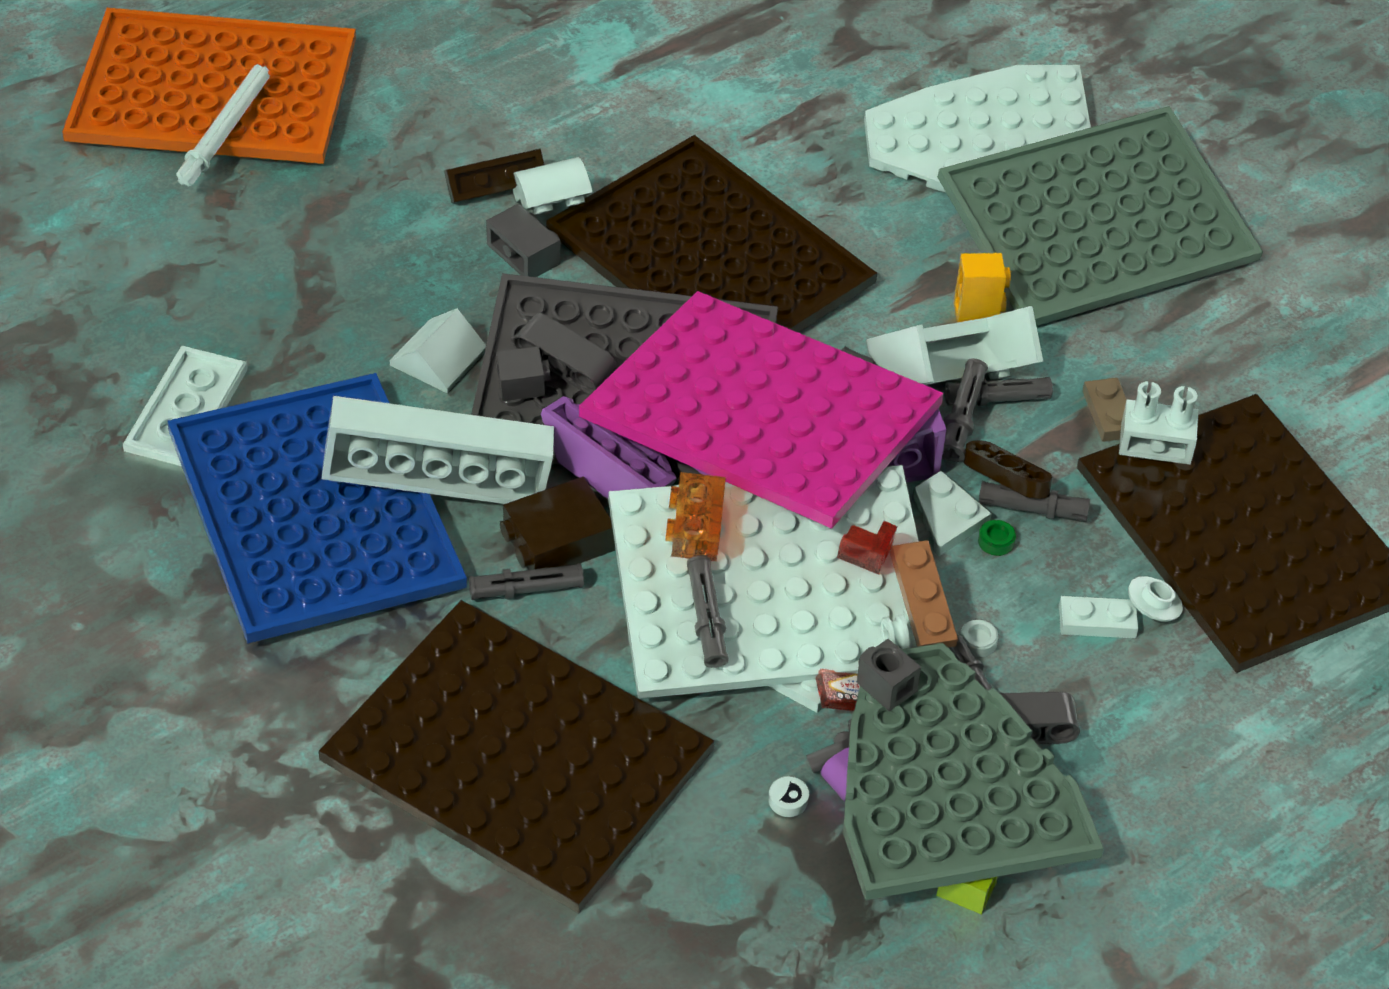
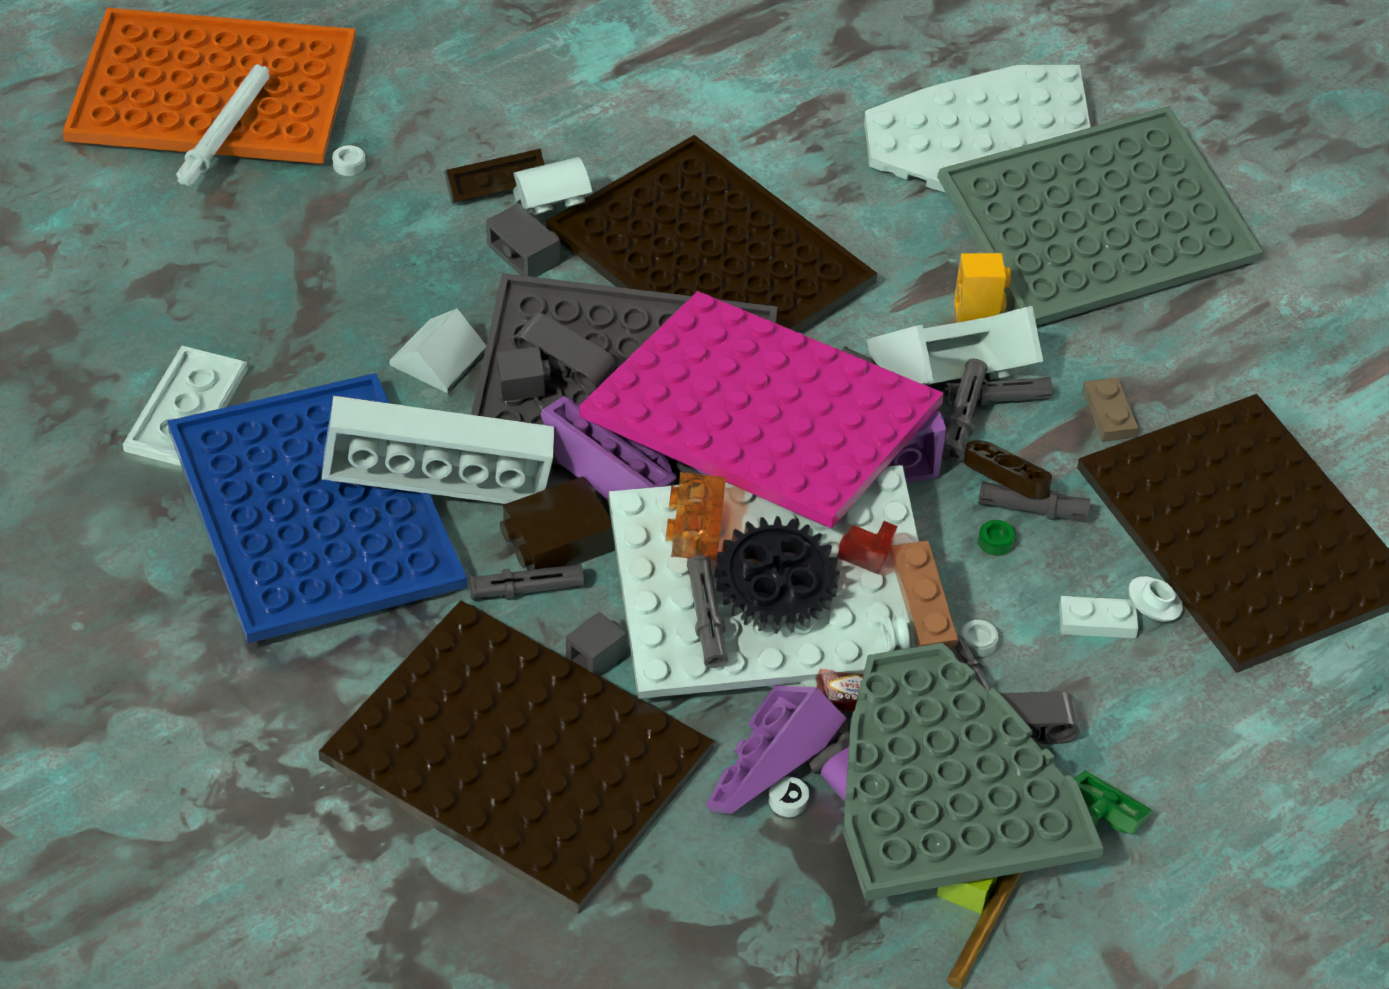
(349, 160): none -> light aqua tile
(596, 644): none -> dark grey brick
(776, 574): none -> black gear
(786, 732): none -> medium lavender wedge
(888, 674): dark grey brick -> none
(948, 511): light aqua wing -> none
(982, 930): none -> pearl gold bar
(1111, 804): none -> green plate
(1160, 429): light aqua brick -> none

